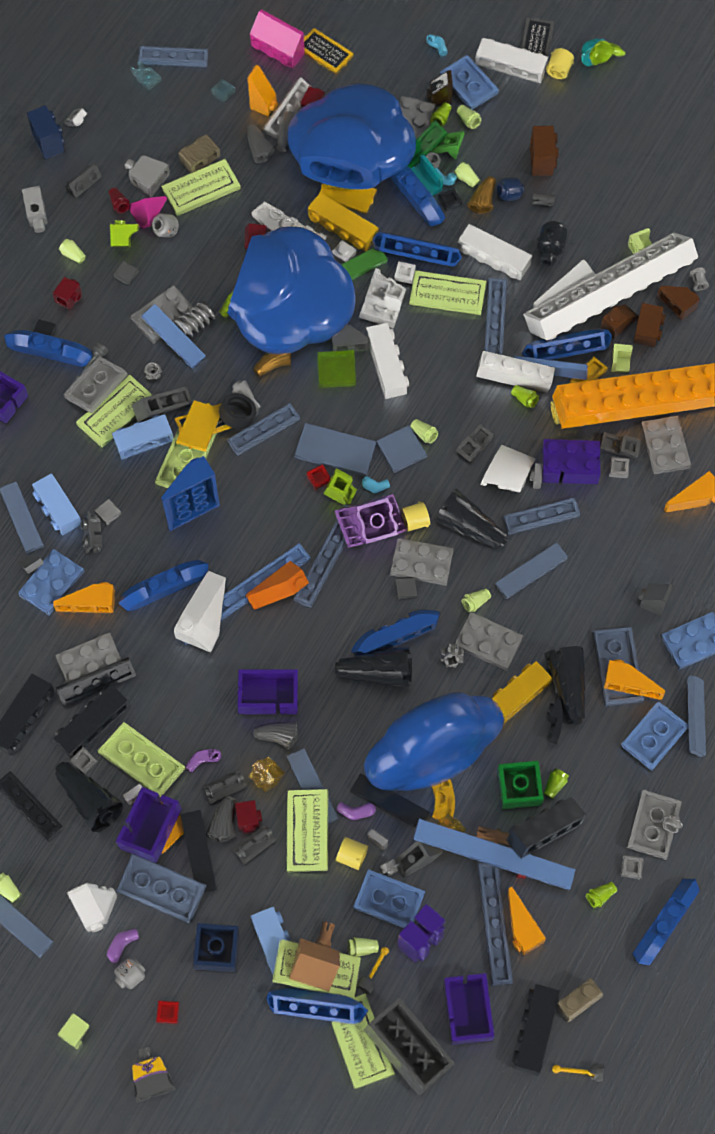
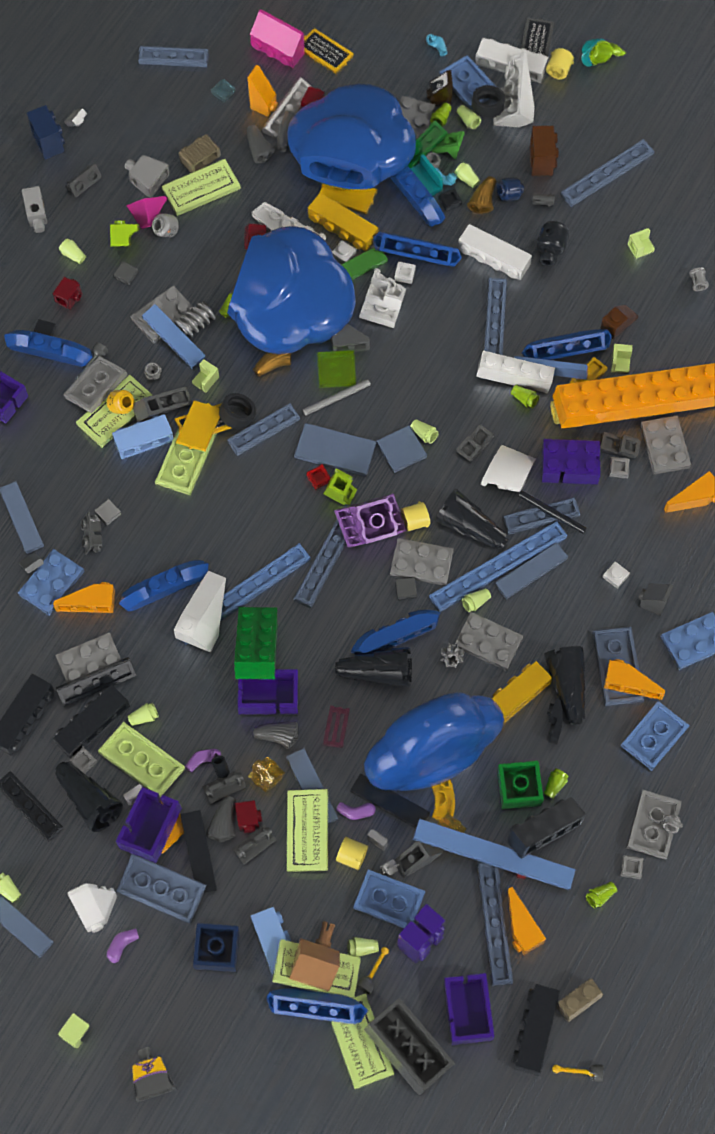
(56, 504): light blue brick -> none
(119, 201): dark red cone -> none
(120, 401): none -> yellow head
(129, 973): light grey head -> none
(144, 714): none -> yellowish green cone
(146, 77): clear light blue plate -> none
(167, 1012): red tile -> none
(190, 494): blue slope -> none
(206, 377): none -> yellowish green panel
(220, 766): none -> black hinge
(243, 388): light grey cone -> none
(256, 643): none -> green brick
(279, 585): orange slope -> none
(336, 397): none -> light grey bar
(339, 710): none -> clear pink tile
(374, 486): medium azure arm -> none
(386, 360): white brick -> none
(447, 292): yellowish green tile -> none
(491, 92): none -> black tyre
(496, 836): medium nougat pin -> none
(497, 566): none -> medium blue tile
(518, 94): none -> white wedge
(536, 475): light grey plate -> none
(553, 512): none -> black piece
(575, 276): white slope -> none
(607, 173): none -> sand blue tile
(610, 286): white brick -> none
(616, 575): none -> white plate
(648, 325): reddish brown brick -> none
(666, 921): blue brick -> none
(679, 300): reddish brown slope -> none
(696, 716): sand blue tile -> none

